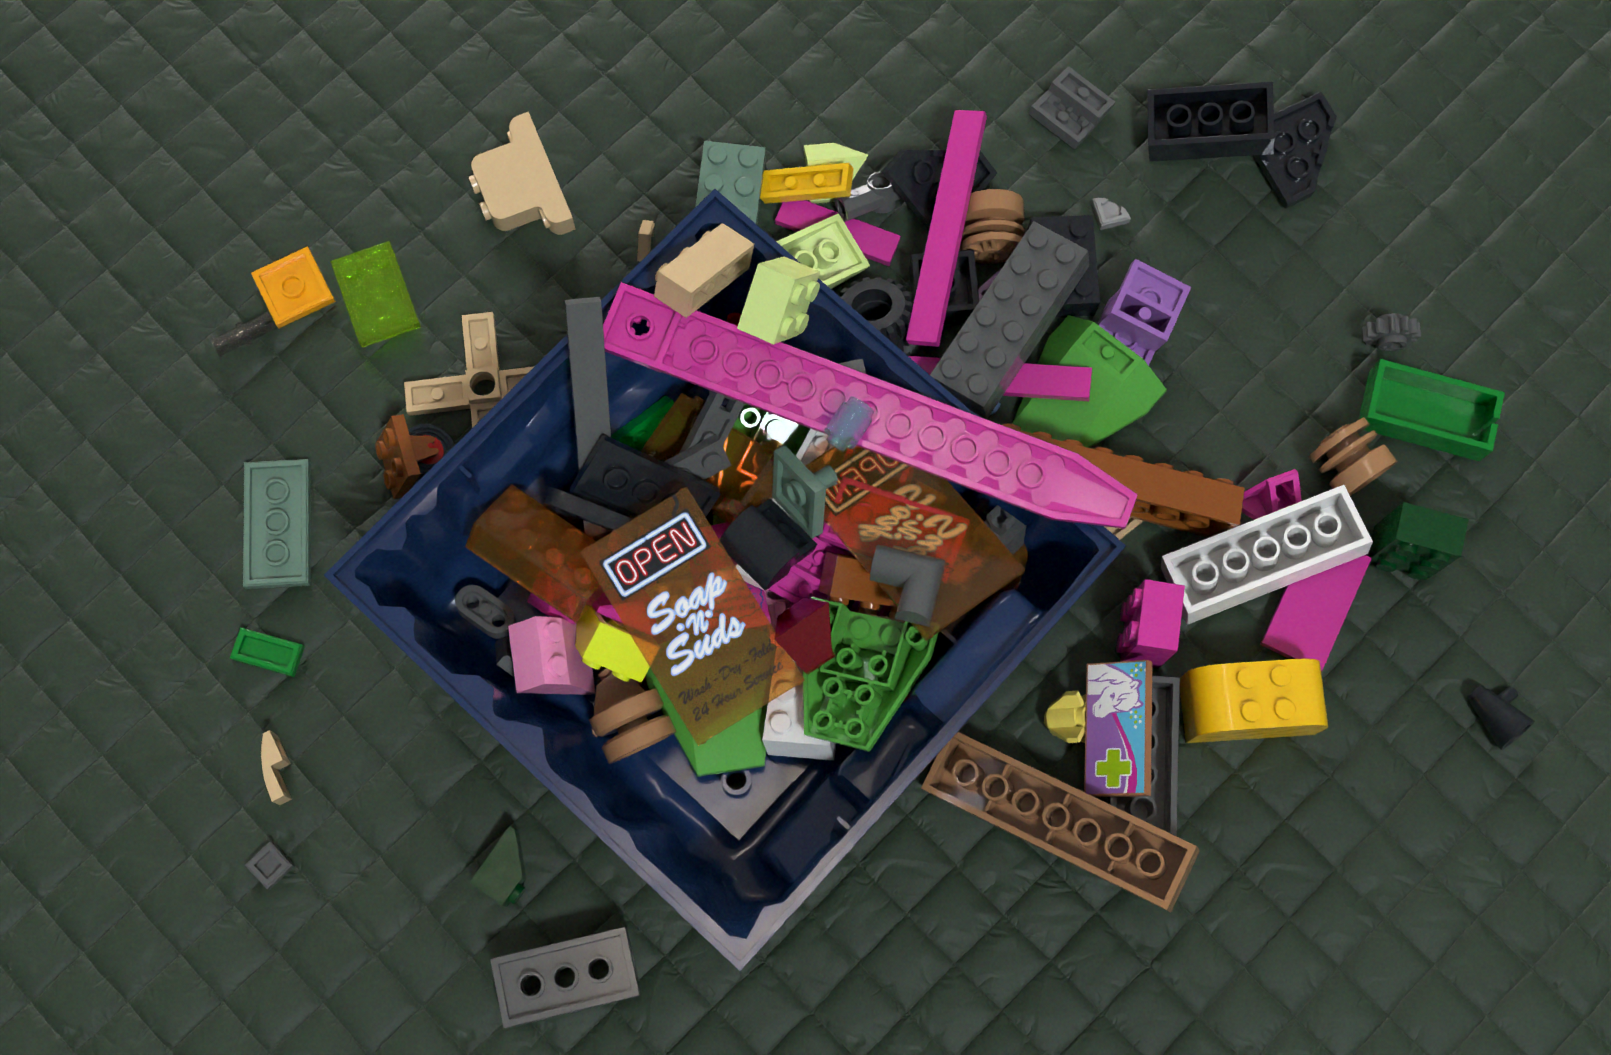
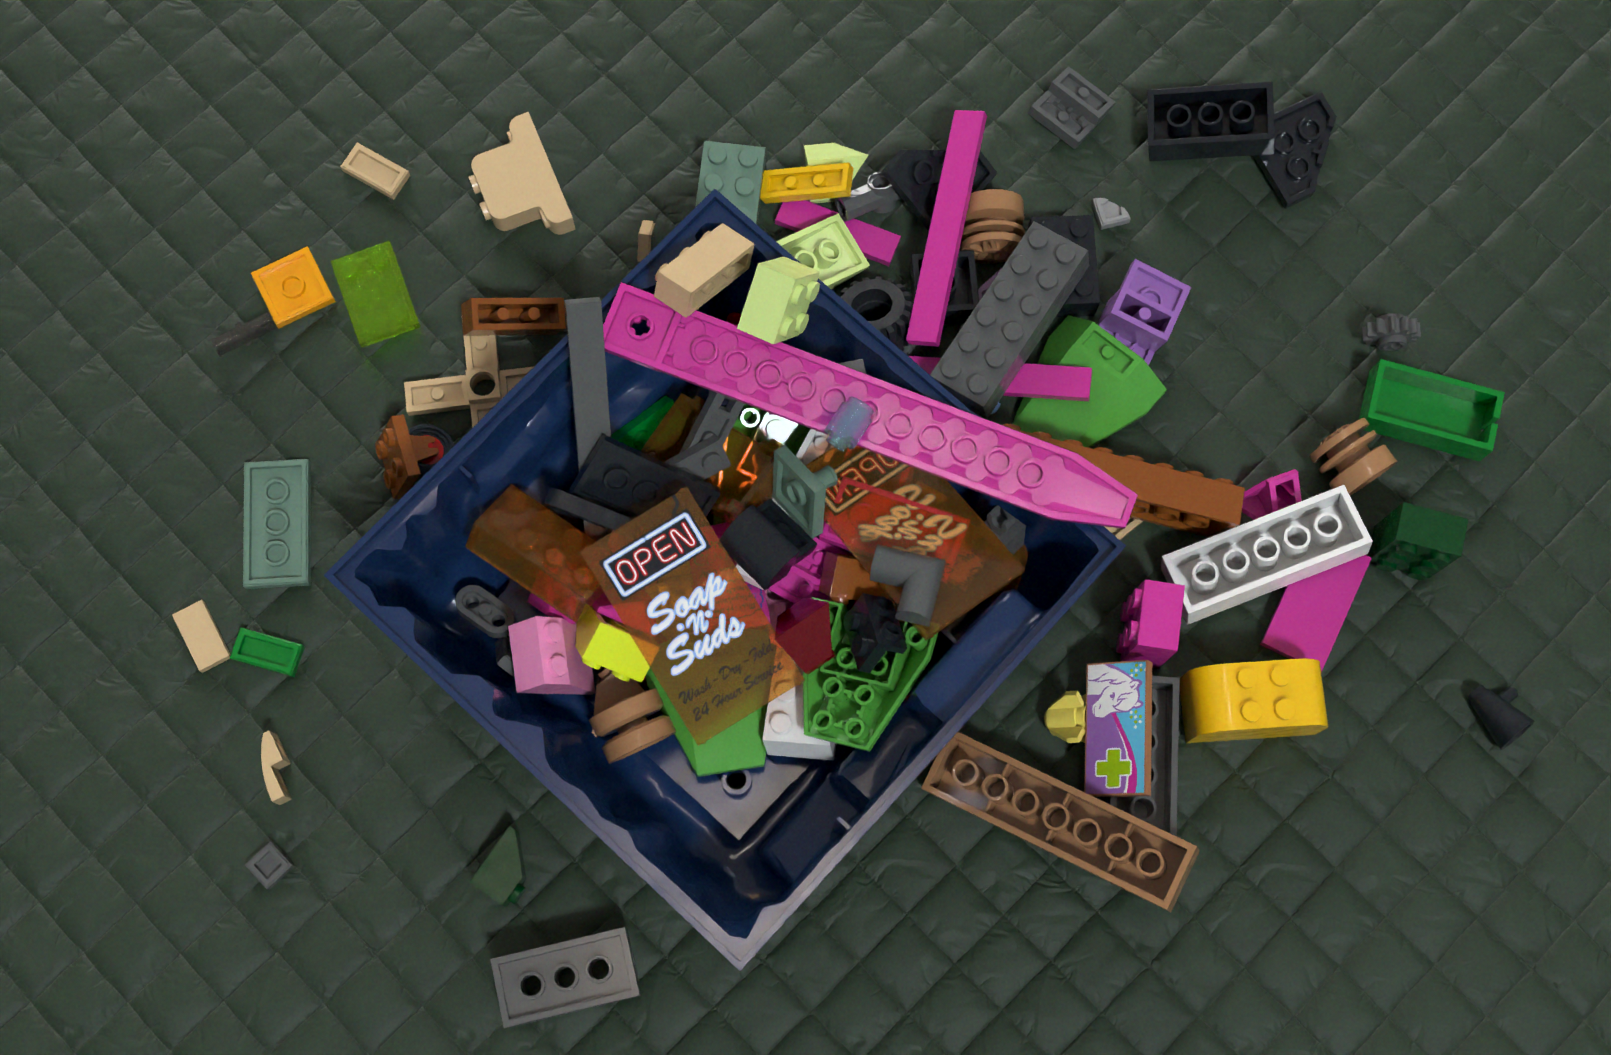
(201, 636): none -> tan tile
(375, 171): none -> tan tile
(513, 316): none -> dark orange brick
(873, 631): none -> black bracket

